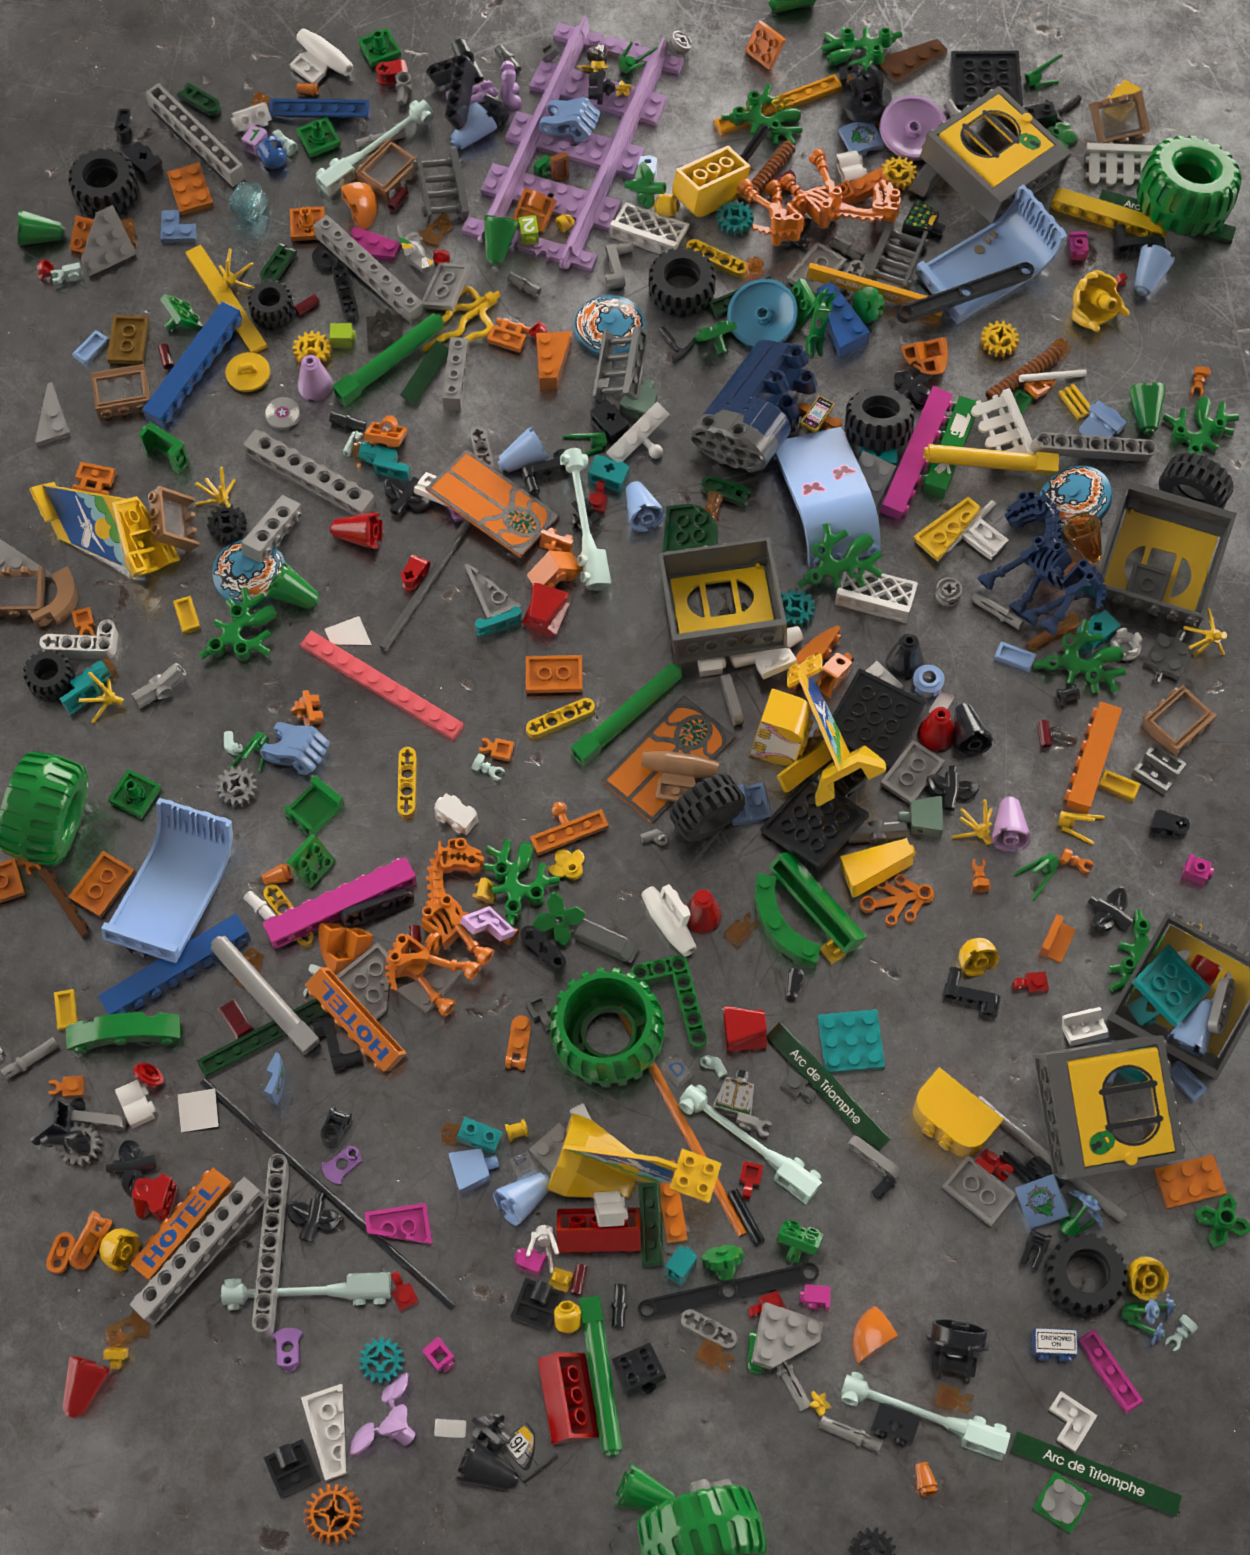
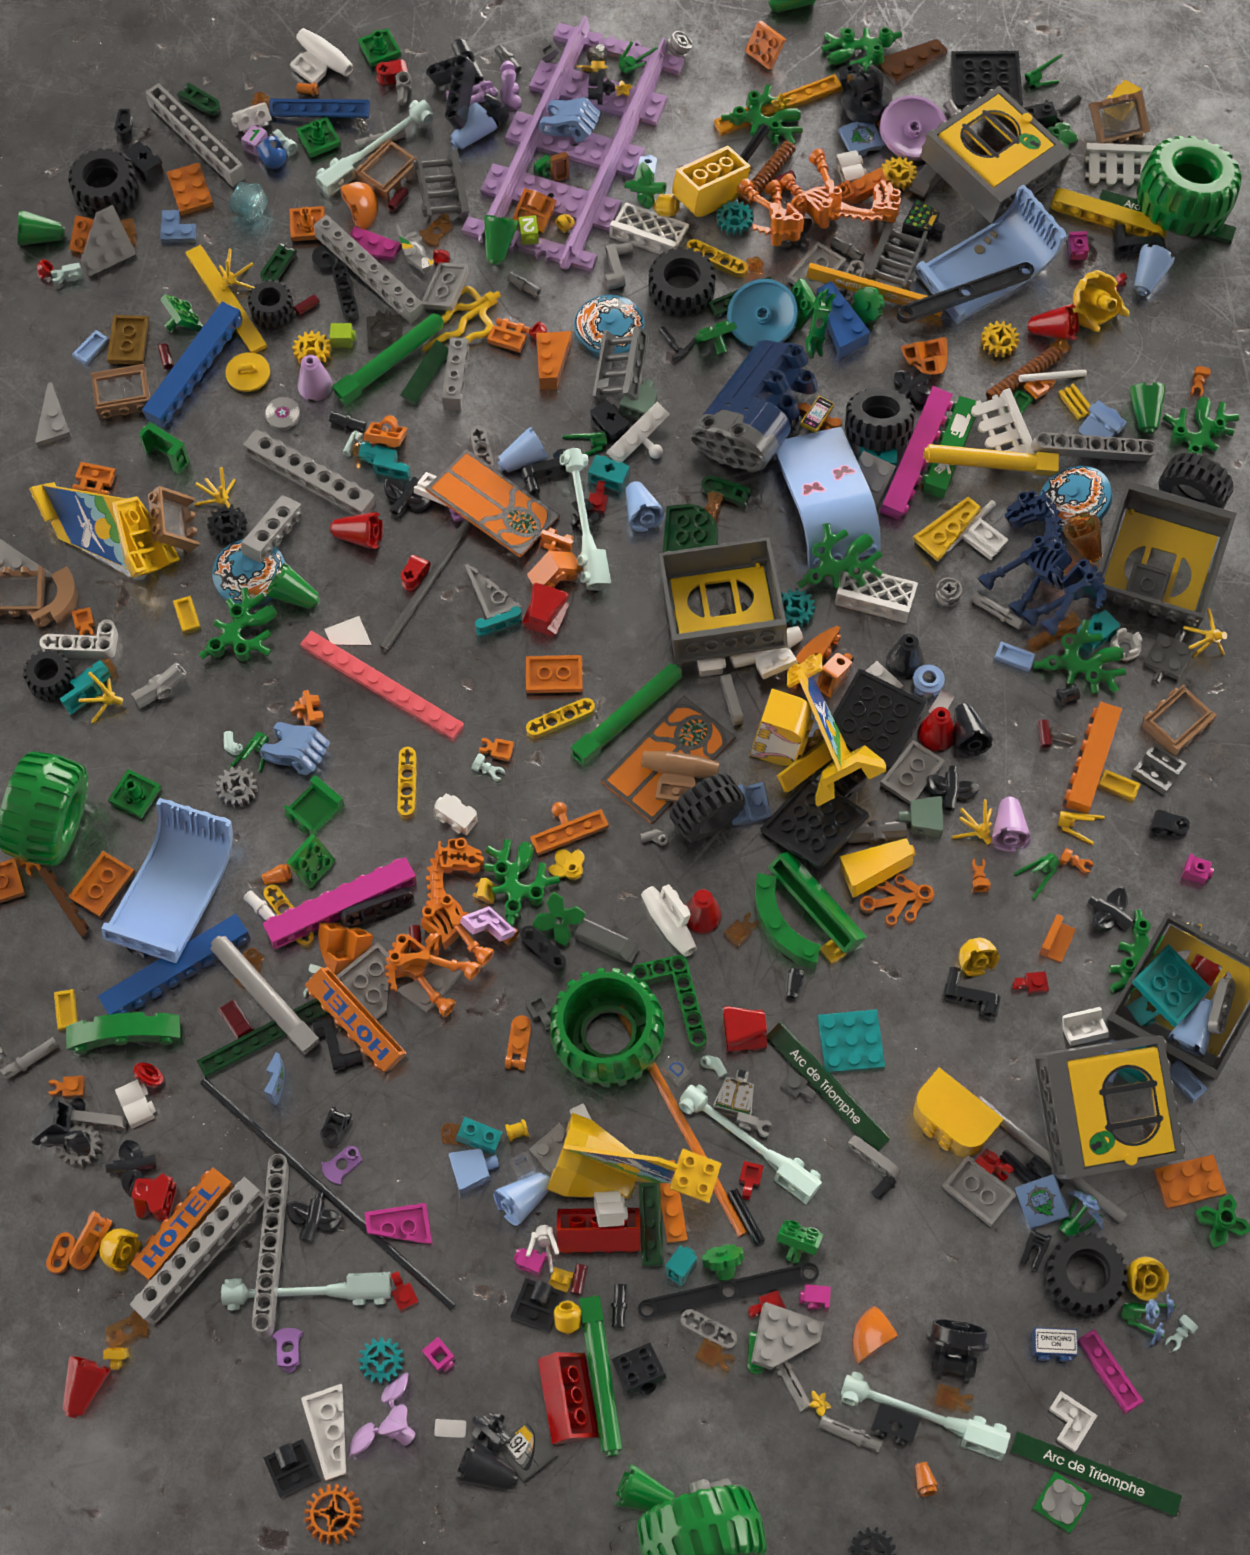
(198, 1110): white sticker -> none
(1056, 323): none -> red cone

